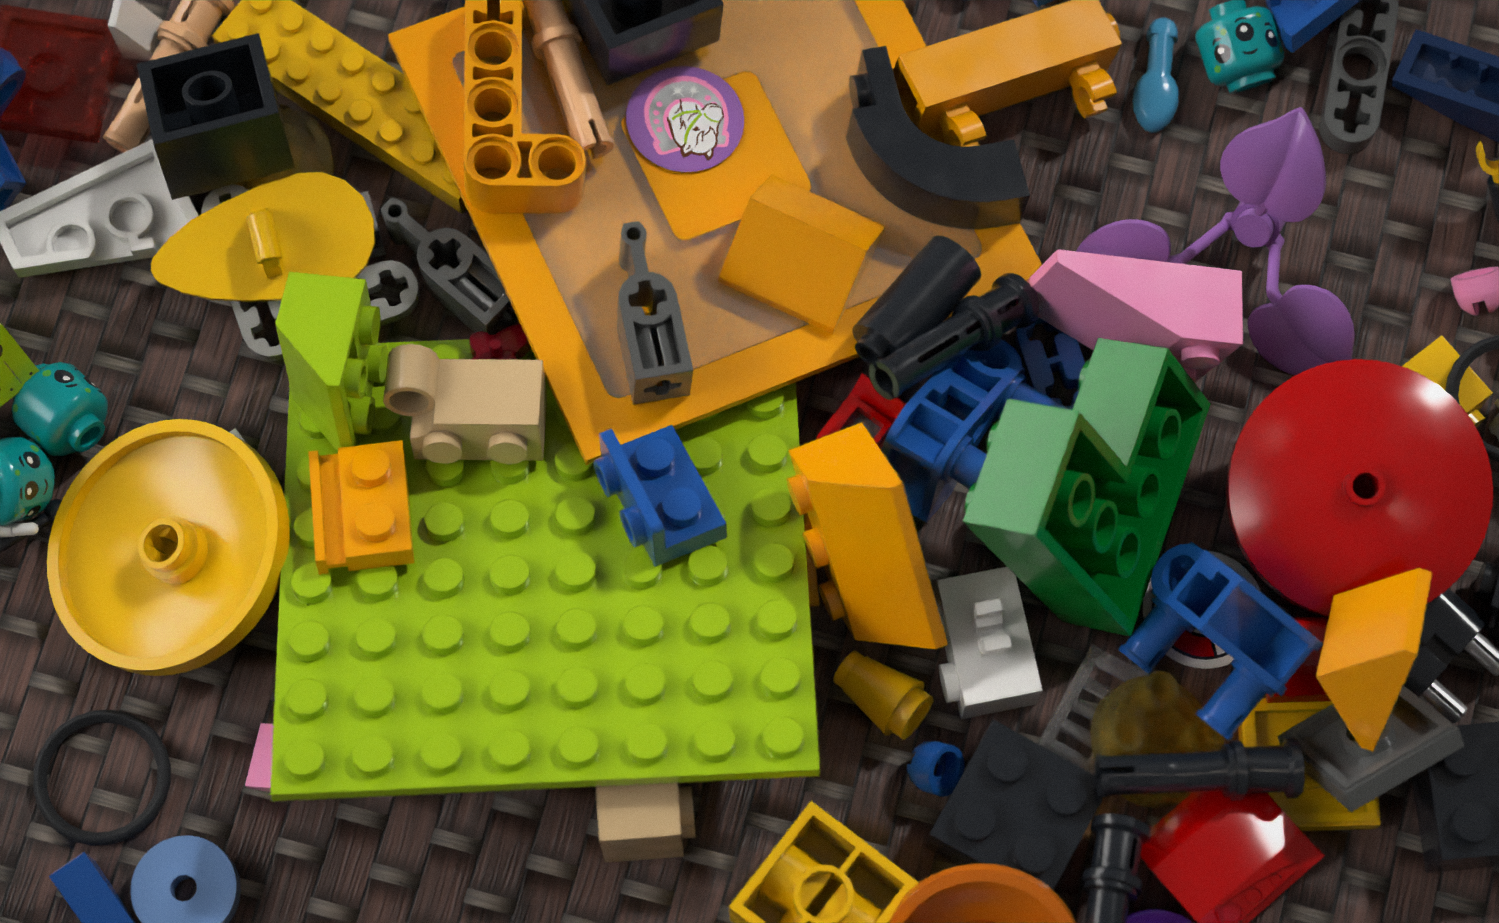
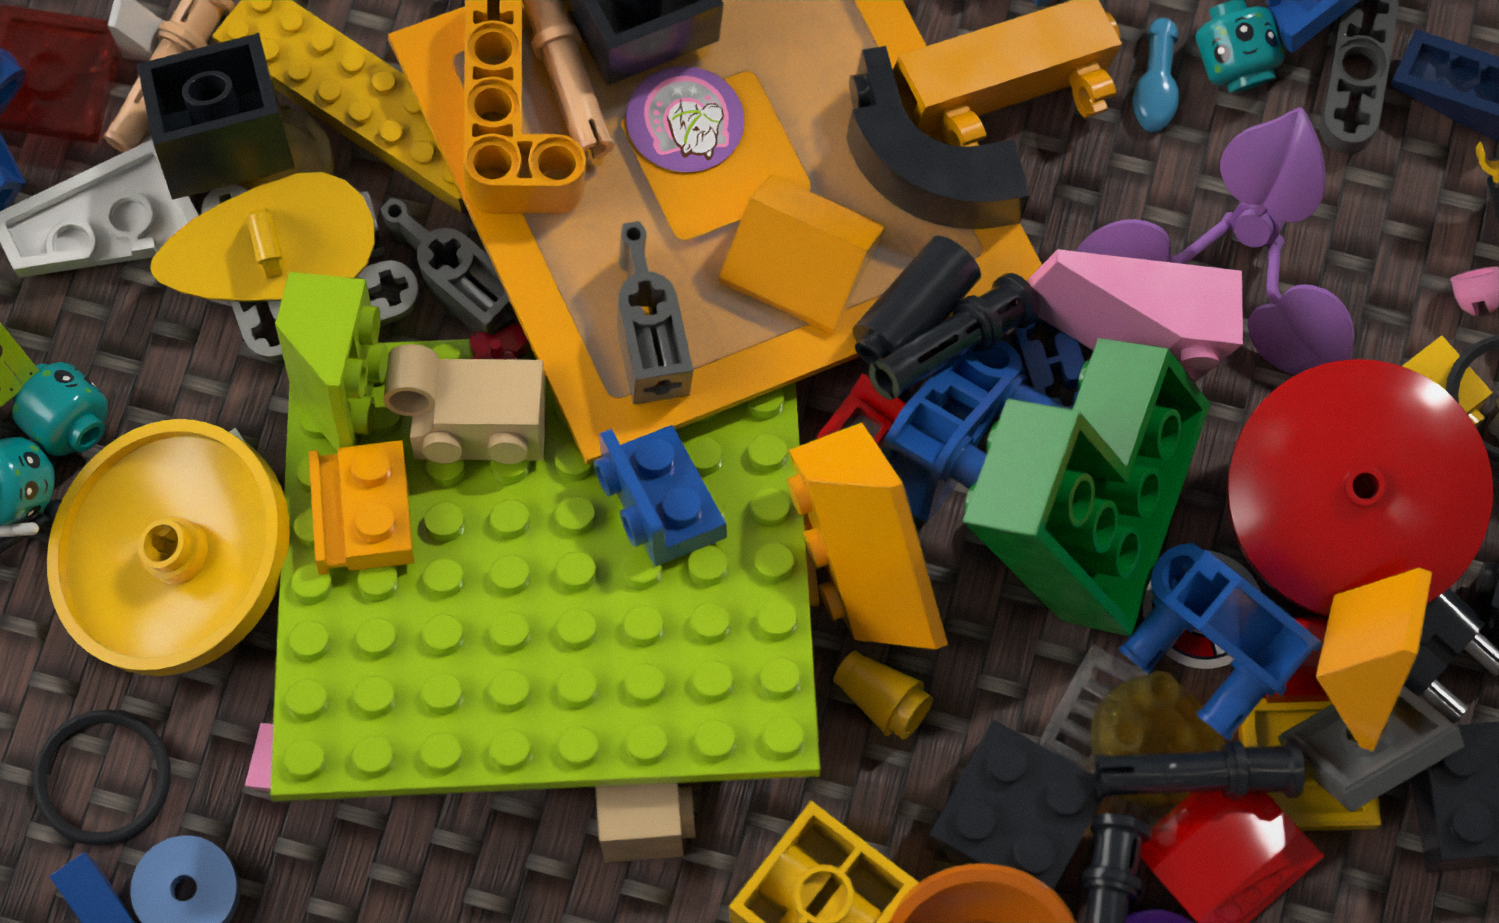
(948, 773): blue hinge -> none
(988, 644): white brick -> none

